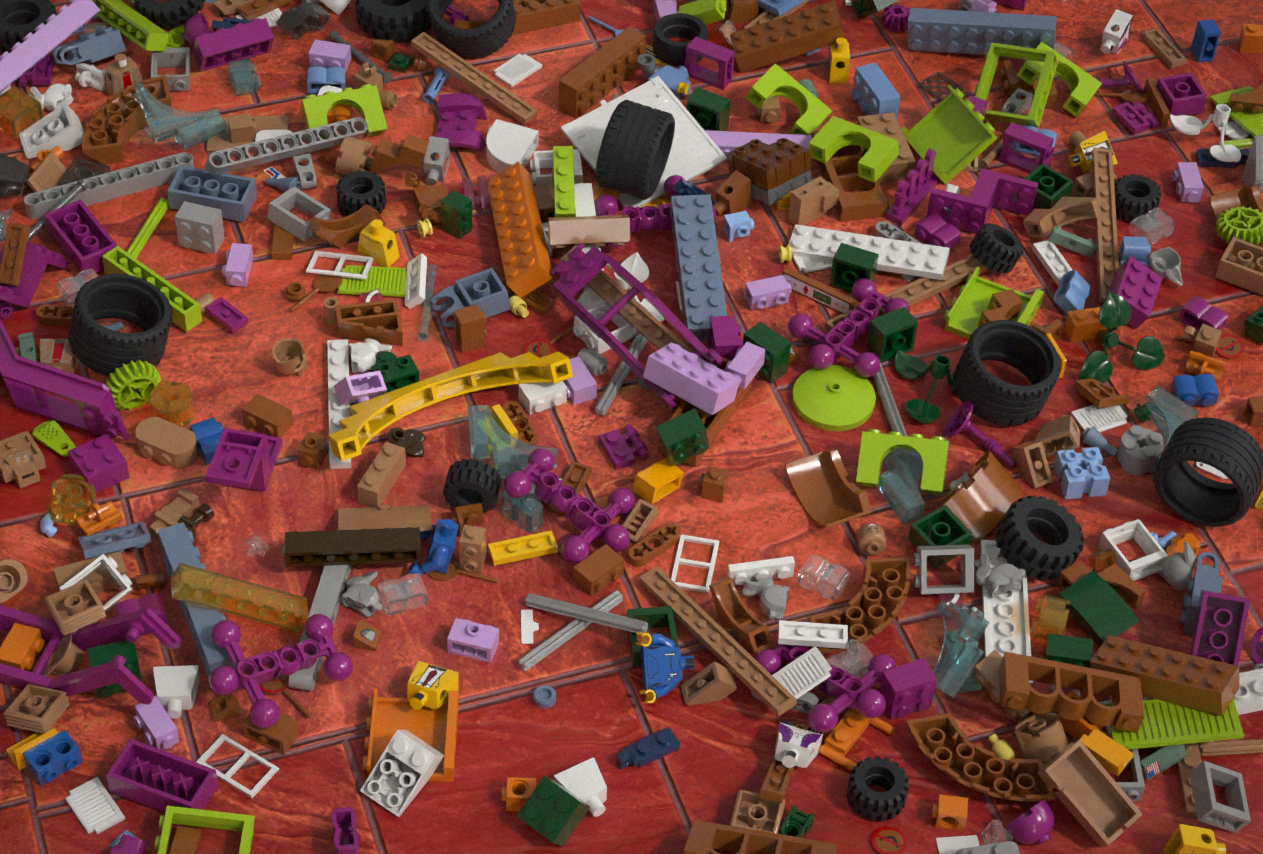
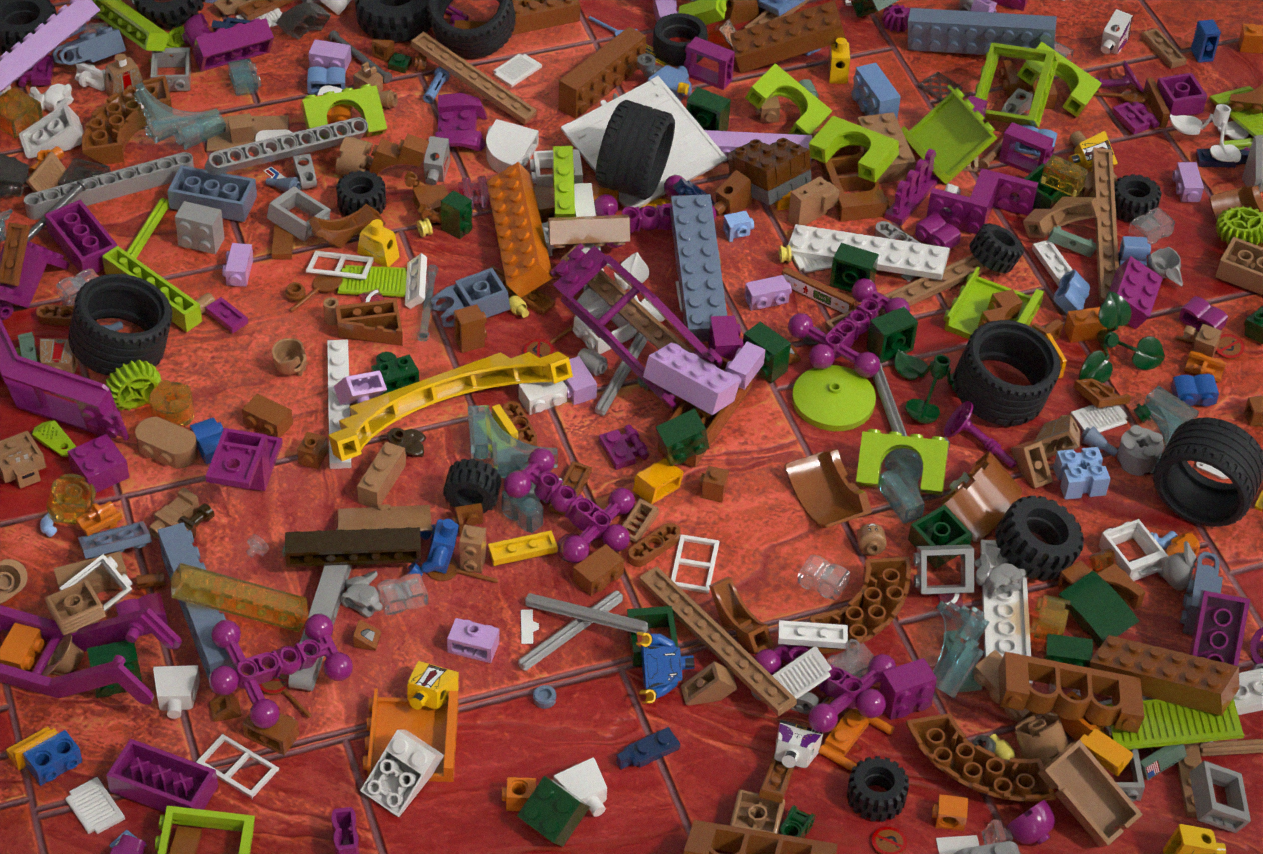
(36, 708): medium nougat brick -> none
(157, 725): lavender brick -> none
(364, 354): white animal -> none
(755, 571): white plate -> none
(772, 597): light grey animal -> none
(990, 743): none -> dark grey bush
(1064, 176): none -> clear yellow brick

